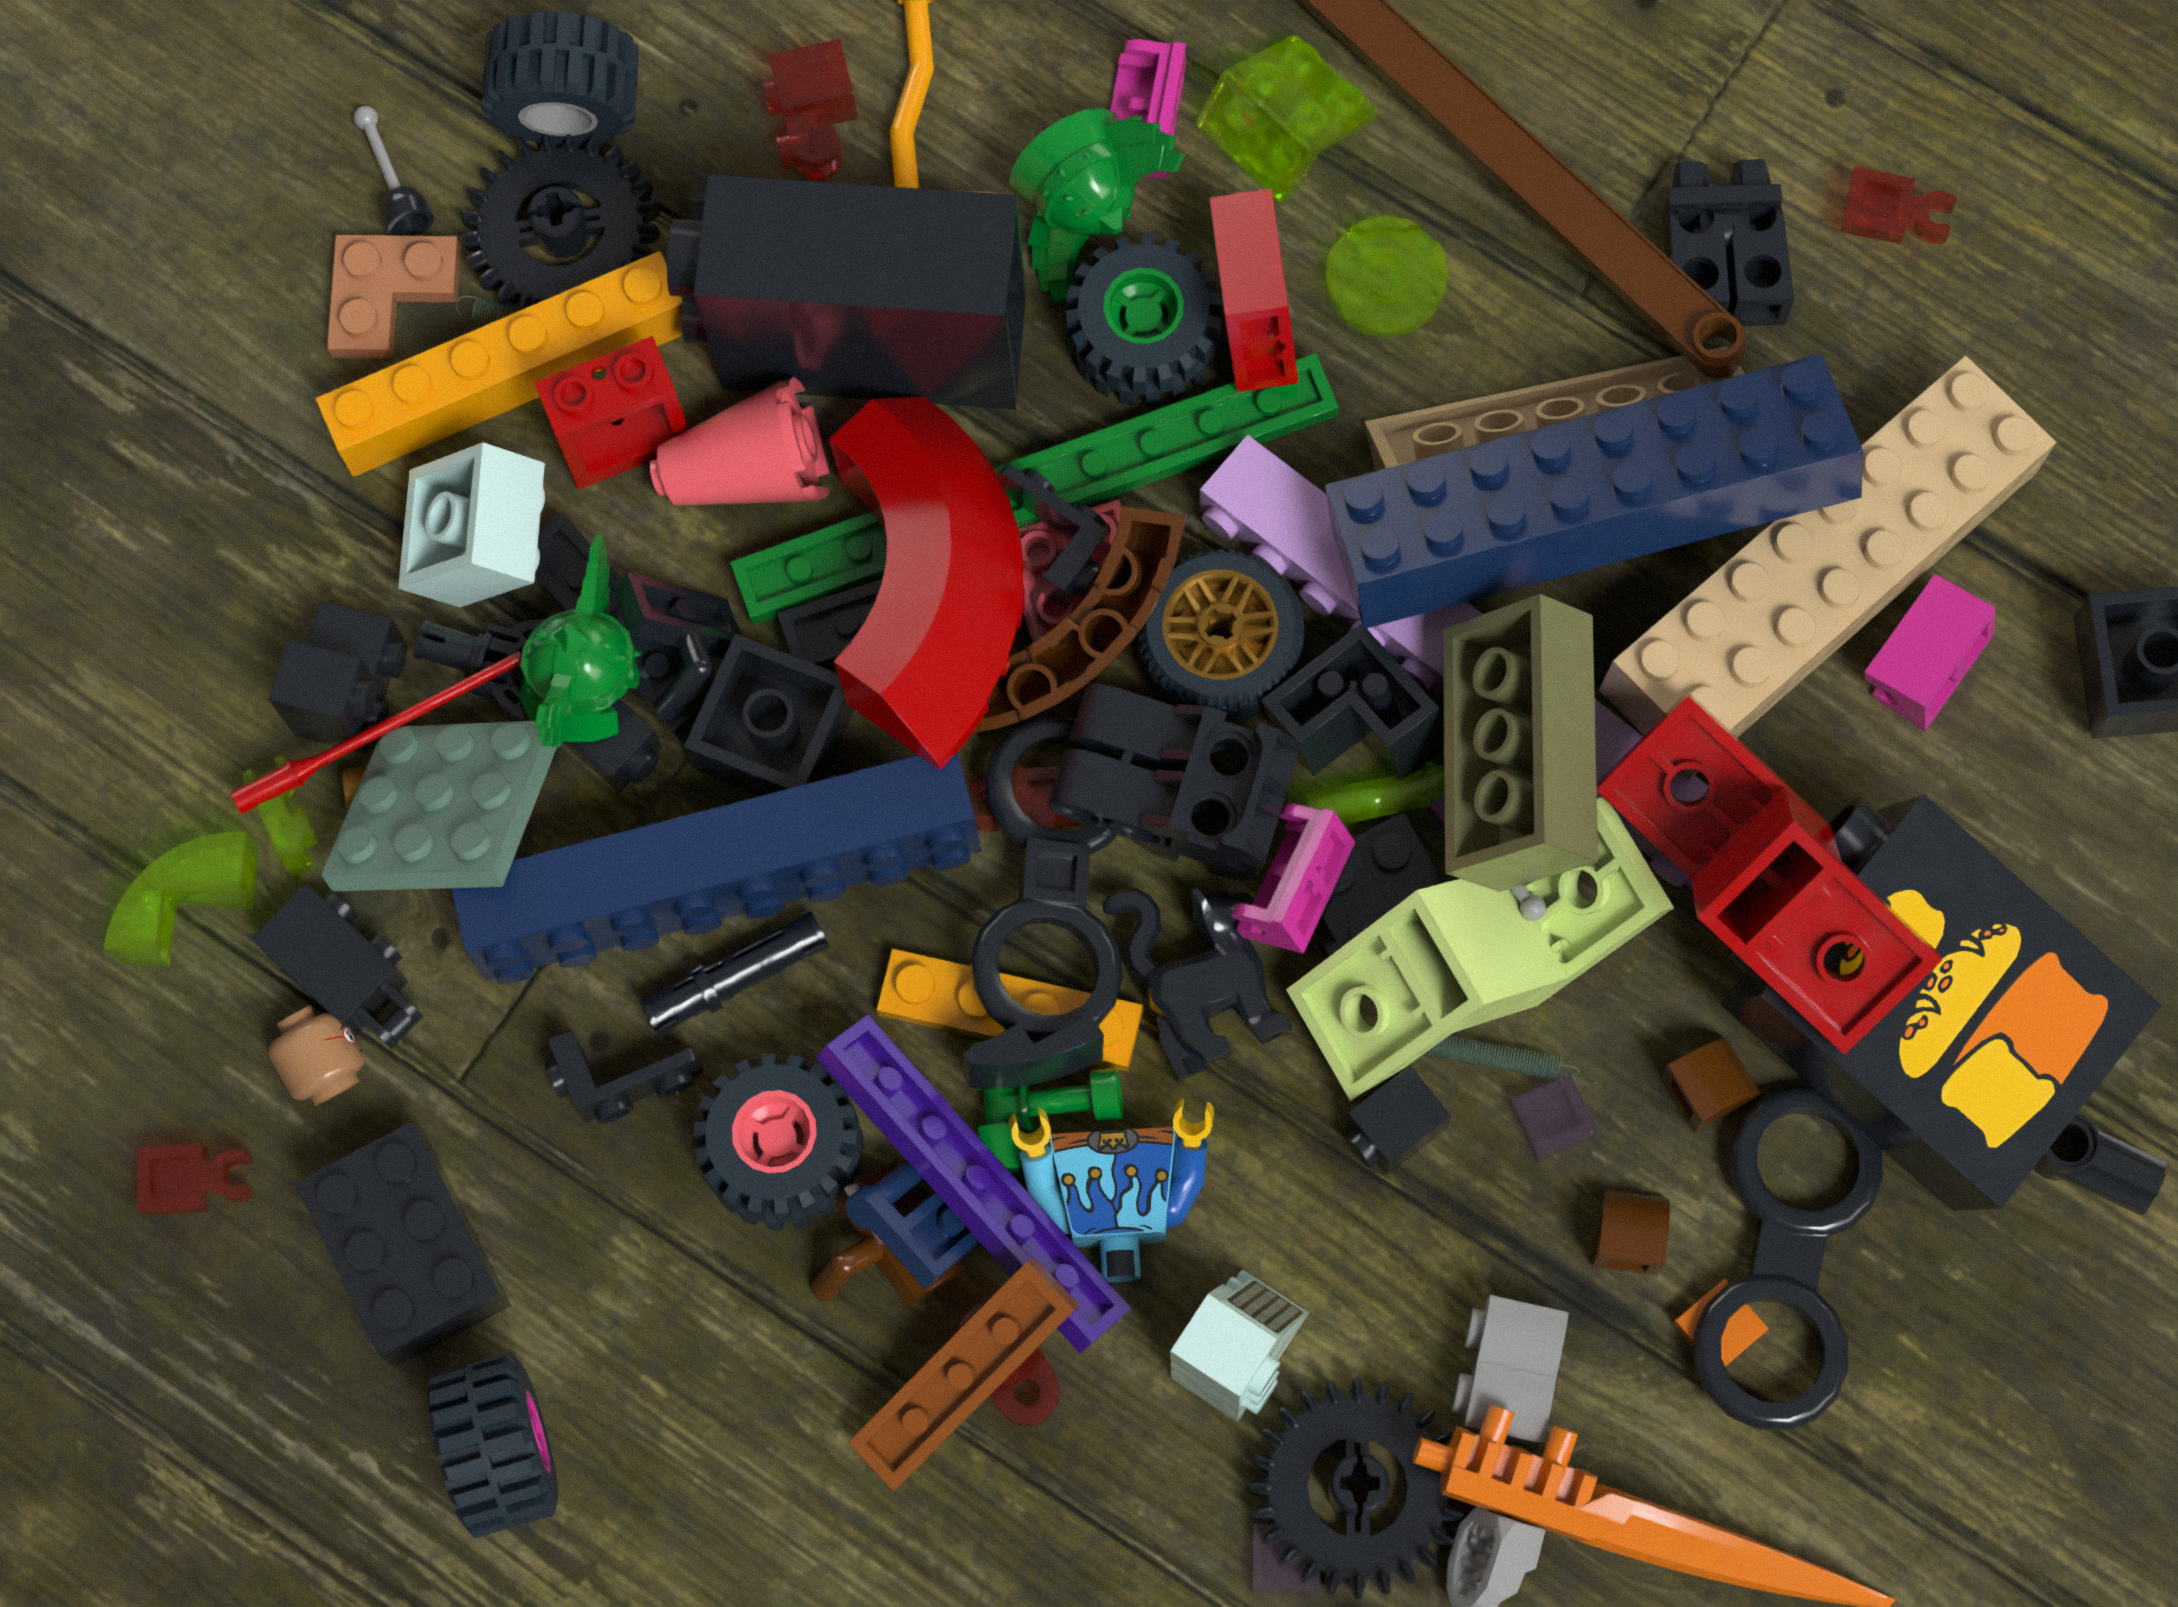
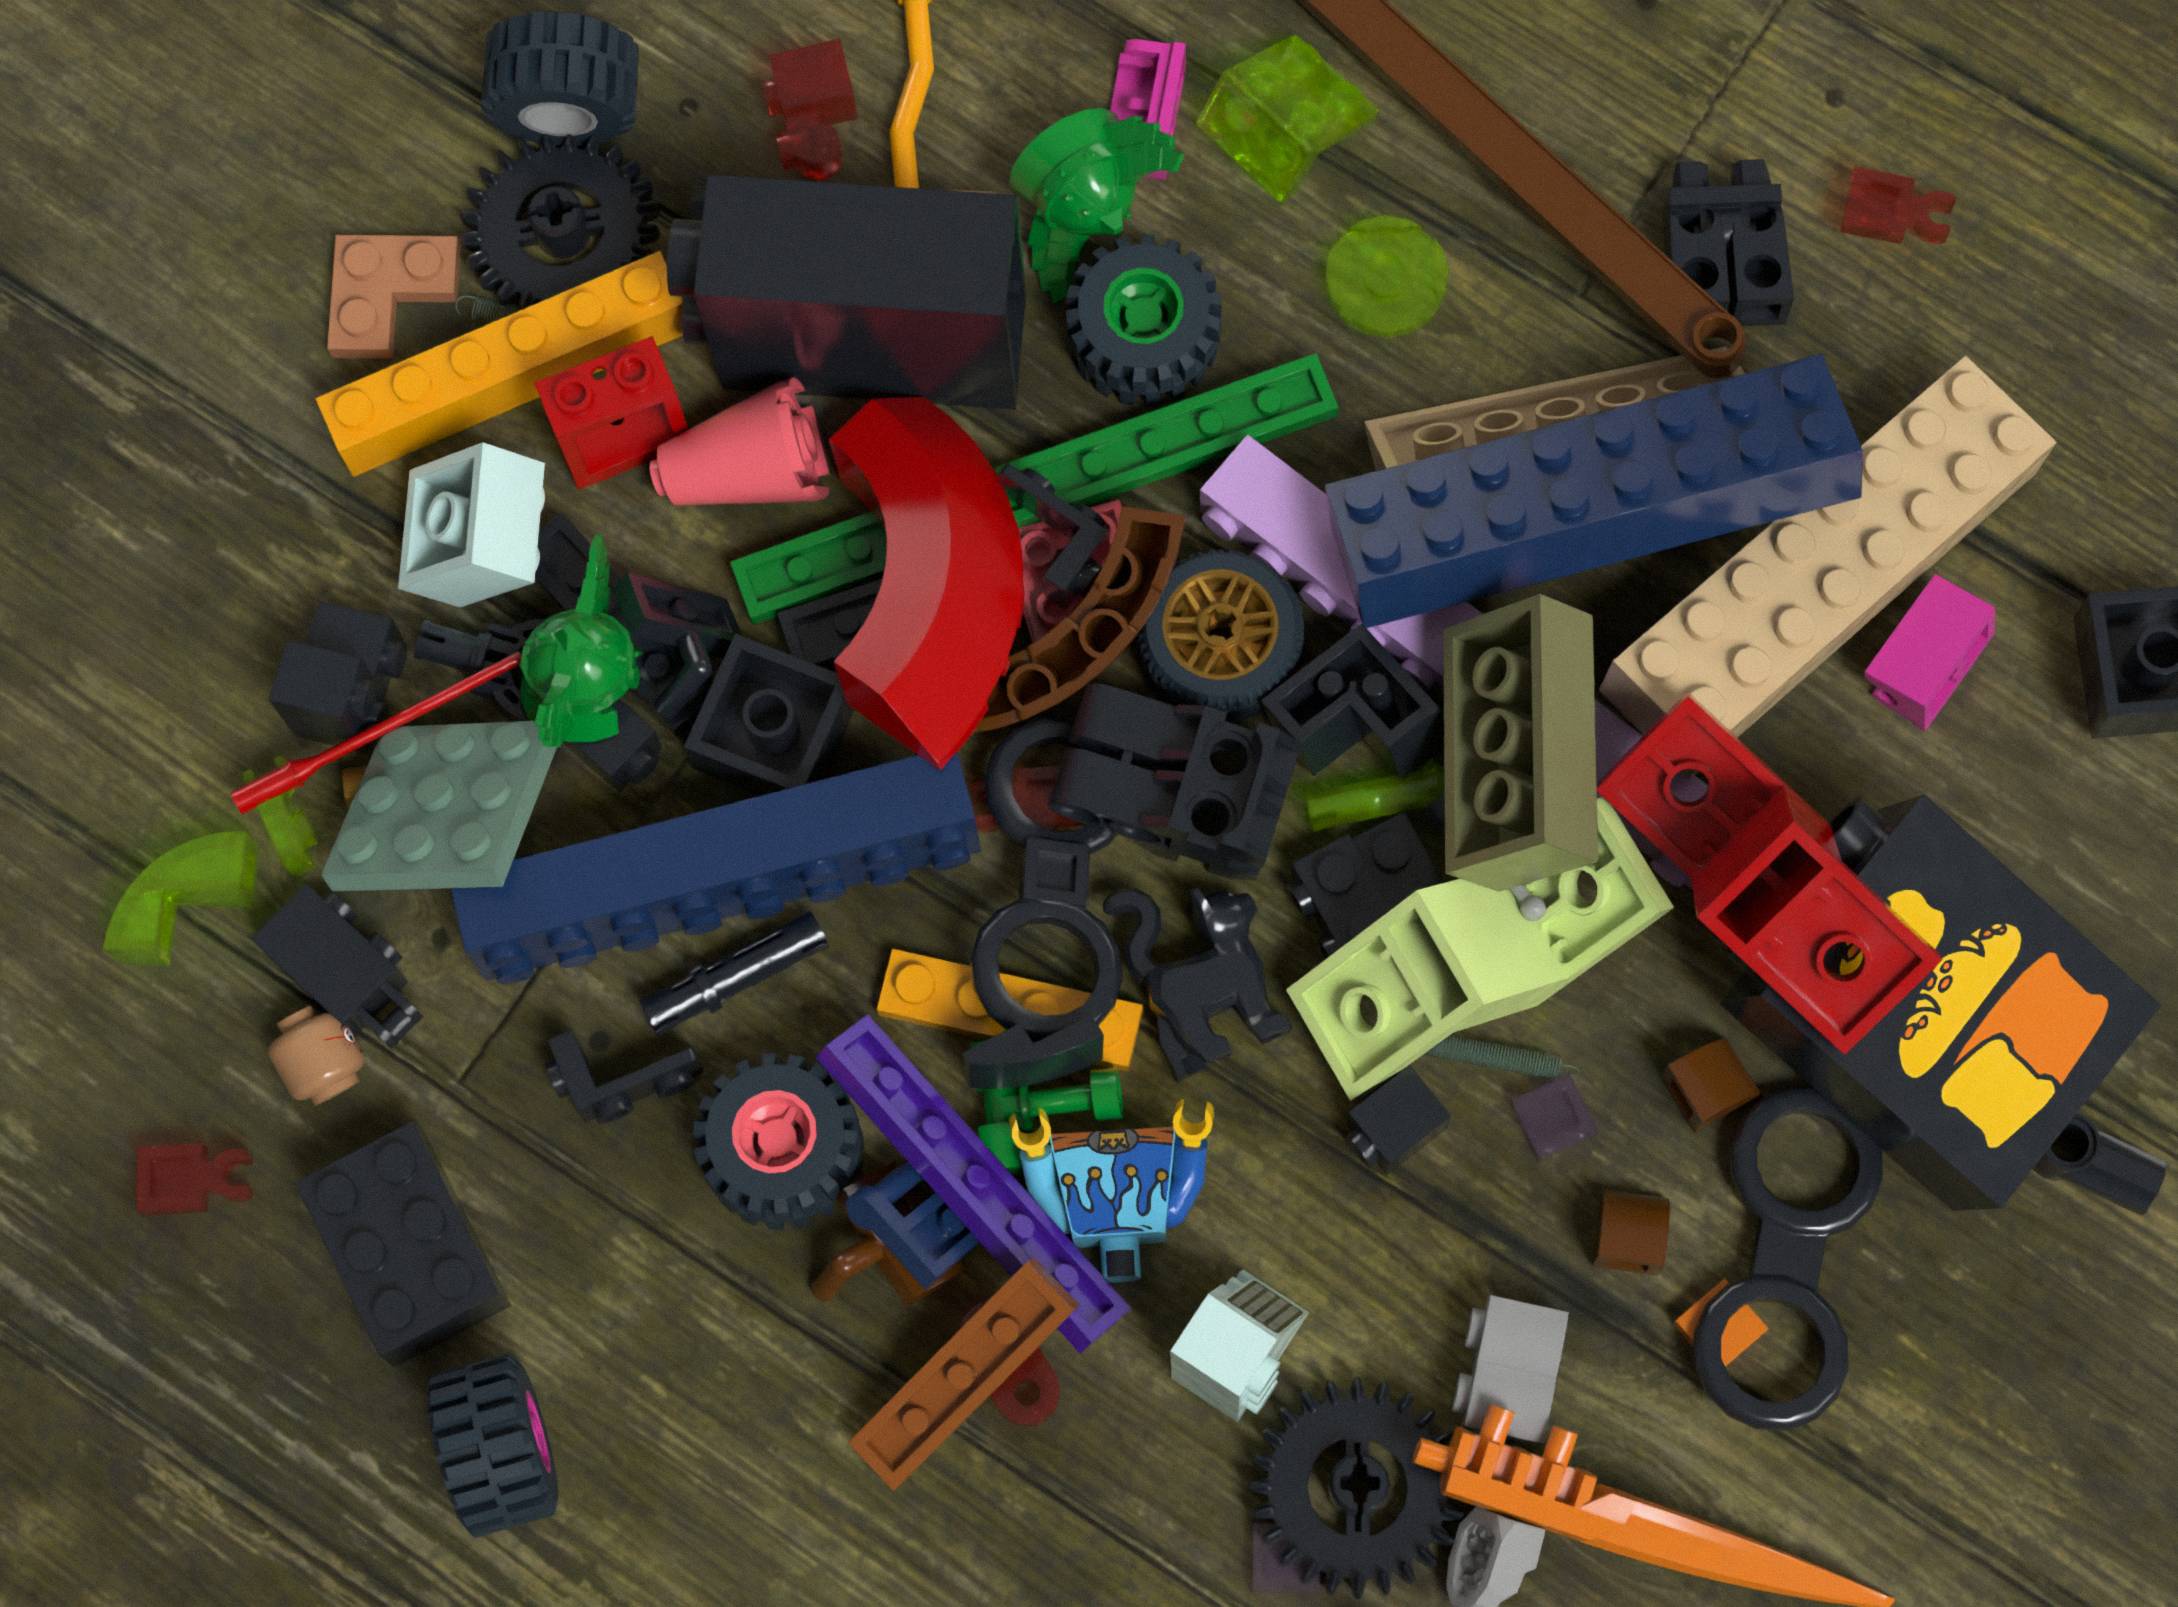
(402, 208): black hinge -> none
(1254, 290): red window -> none
(1298, 879): dark pink hinge -> none

